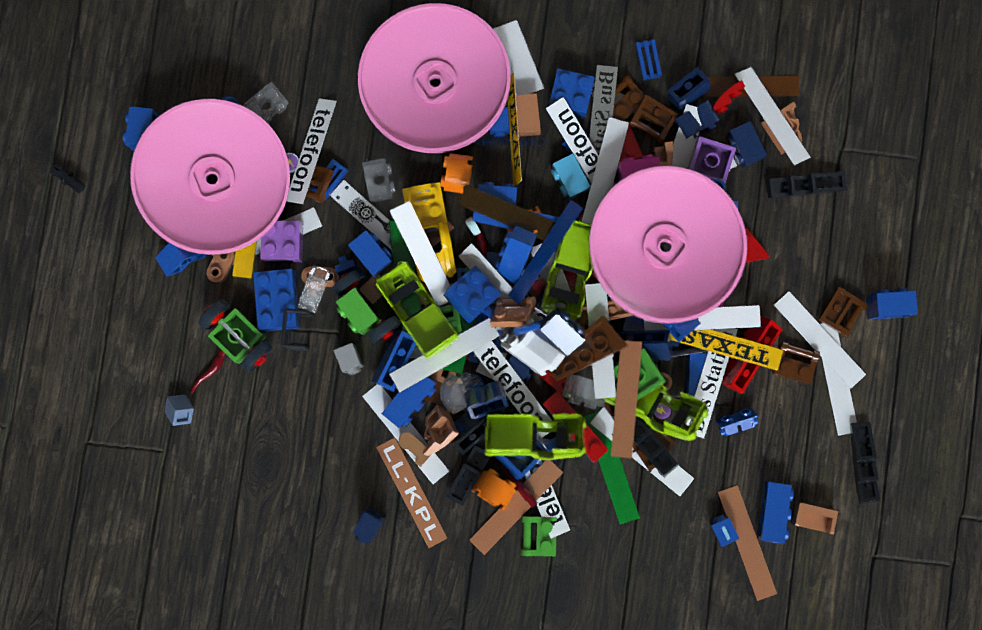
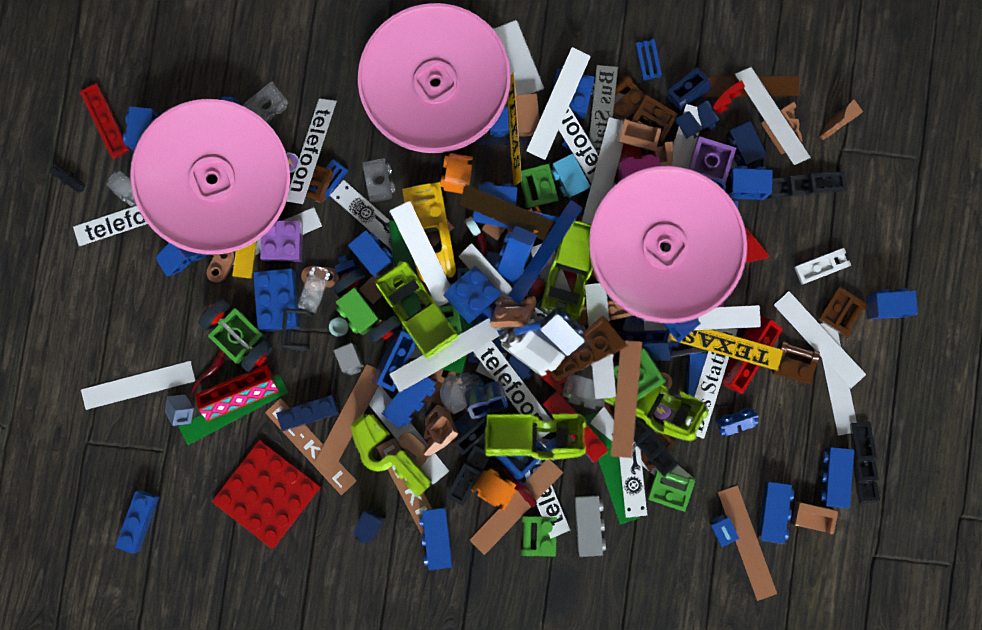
(104, 120): none -> red tile
(109, 225): none -> white sticker
(121, 186): none -> clear brick
(137, 521): none -> blue brick
(138, 385): none -> white sticker
(201, 427): none -> green sticker
(236, 393): none -> red brick
(266, 494): none -> red plate
(308, 413): none -> dark blue brick
(310, 447): none -> nougat sticker
(338, 326): none -> light aqua tile
(341, 431): none -> nougat sticker
(367, 435): none -> lime piece
(436, 538): none -> blue brick
(493, 231): none -> nougat tile
(543, 184): none -> bright green plate
(558, 103): none -> white sticker
(589, 526): none -> light grey brick
(633, 484): none -> white sticker
(638, 135): none -> nougat panel
(669, 495): none -> bright green plate
(749, 183): none -> blue brick
(821, 266): none -> white plate
(837, 477): none -> blue brick
(844, 116): none -> nougat slope

